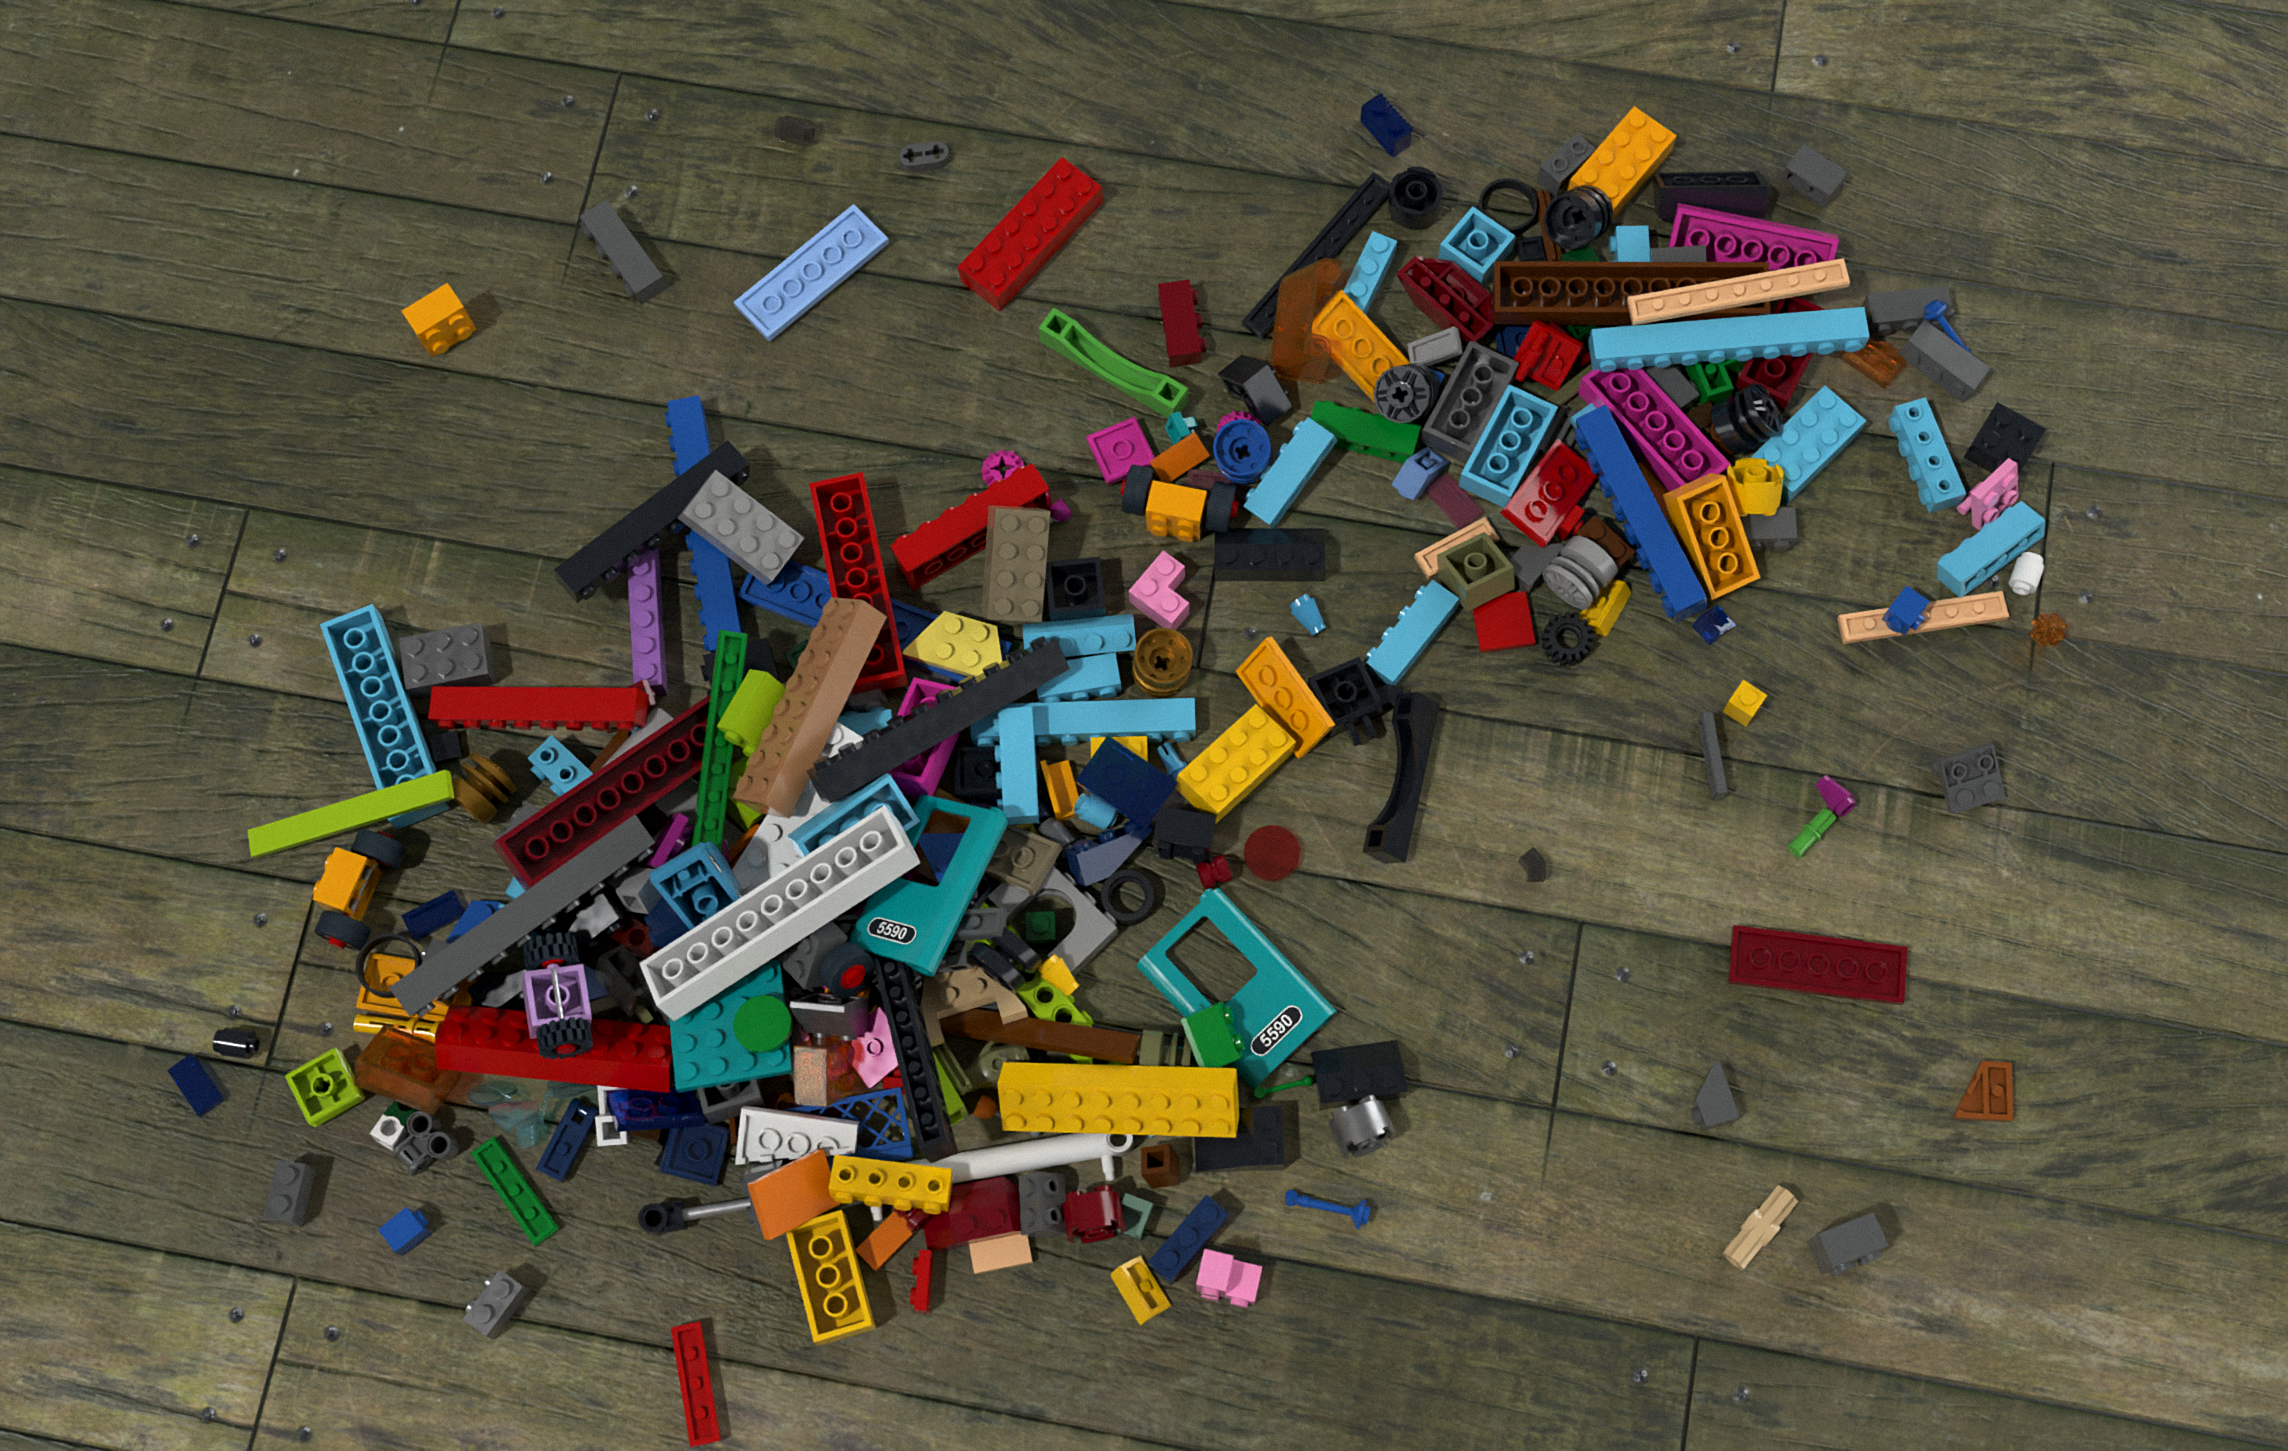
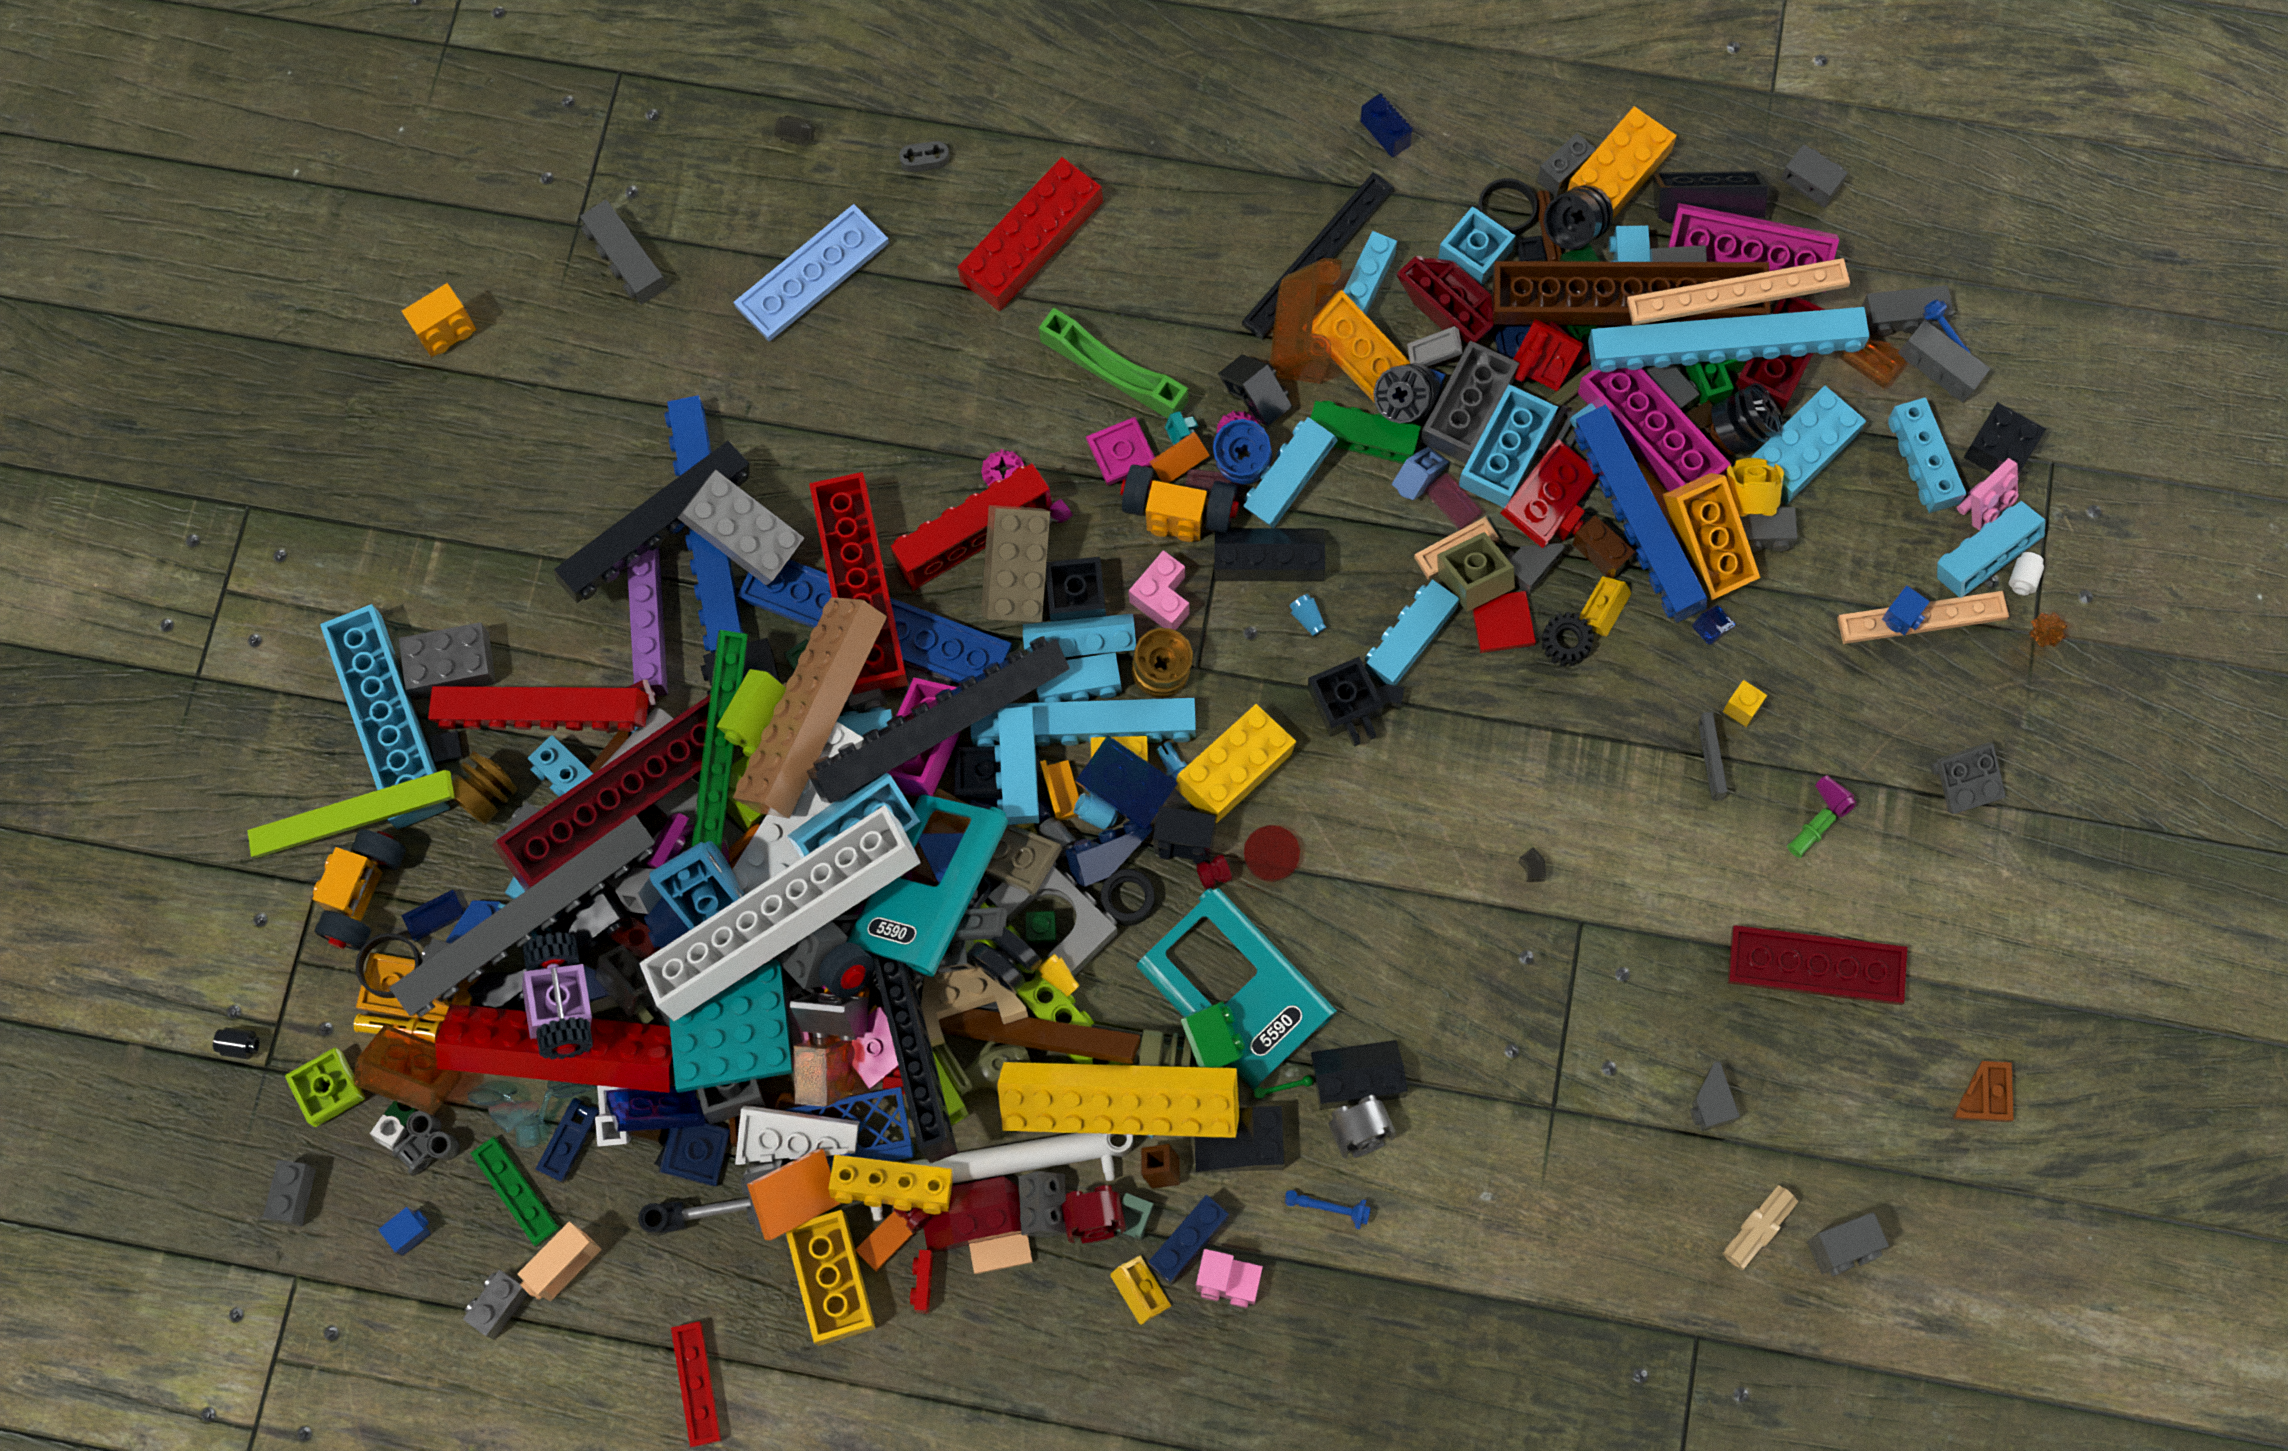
(196, 1085): clear blue tile -> none
(558, 1262): none -> light nougat window
(763, 1024): green tile -> none
(956, 645): light yellow wing -> none
(987, 1109): orange hinge -> none
(1181, 323): dark red brick -> none
(1285, 696): light orange tile -> none
(1414, 727): black arch -> none
(1415, 198): black brick -> none
(1580, 572): light grey wheel -> none

